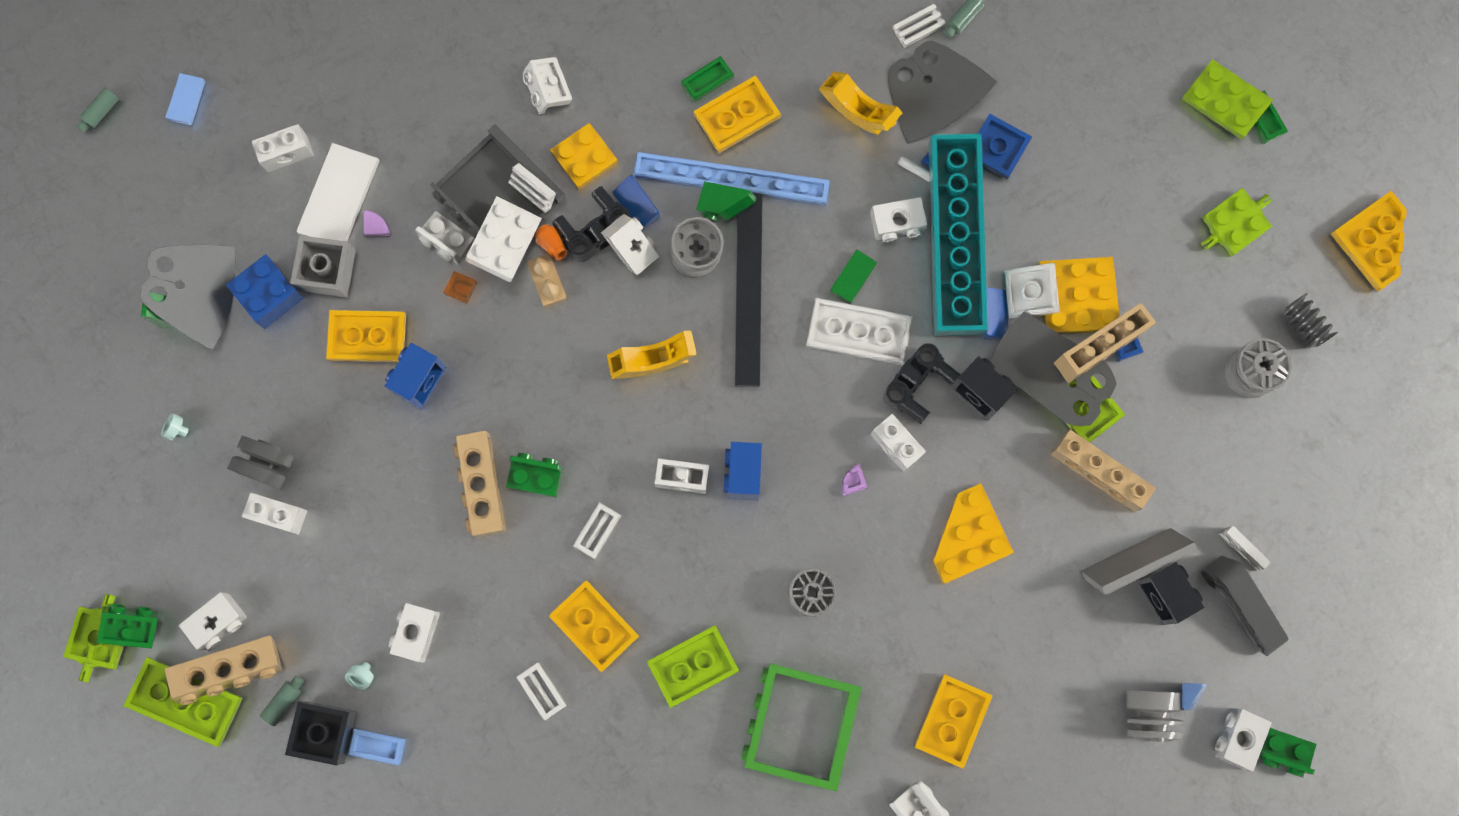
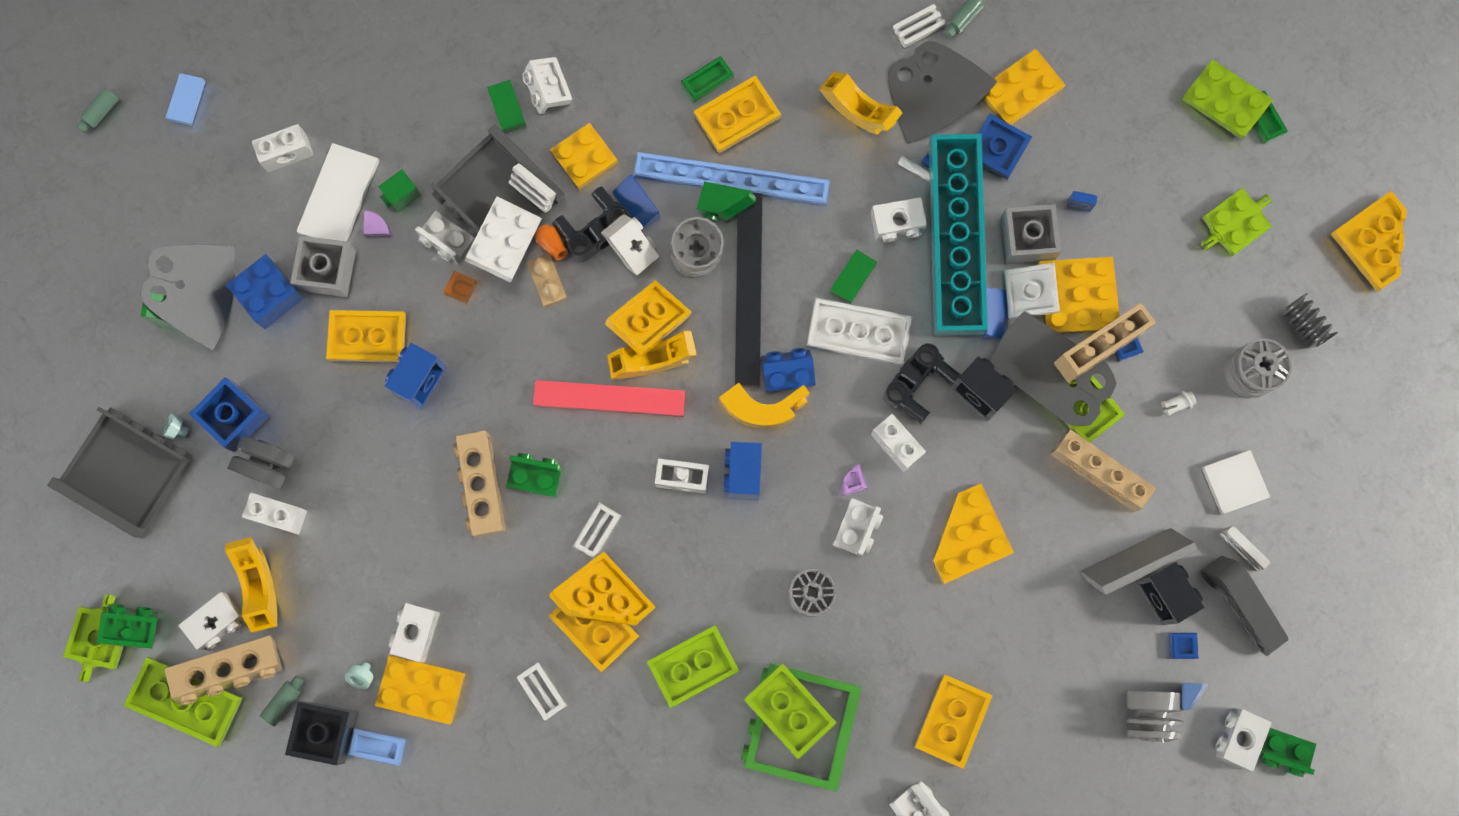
(123, 473): none -> dark grey panel
(229, 414): none -> blue brick
(256, 582): none -> yellow arch
(398, 191): none -> green brick
(420, 689): none -> yellow plate
(506, 106): none -> green tile
(602, 593): none -> yellow plate
(609, 398): none -> coral tile
(648, 318): none -> yellow plate
(762, 416): none -> yellow arch
(788, 369): none -> blue bracket
(790, 711): none -> lime plate
(857, 528): none -> white bracket
(1023, 88): none -> yellow plate
(1030, 234): none -> light grey brick
(1082, 201): none -> blue tile
(1178, 403): none -> white pin
(1183, 646): none -> blue tile
(1235, 482): none -> white tile

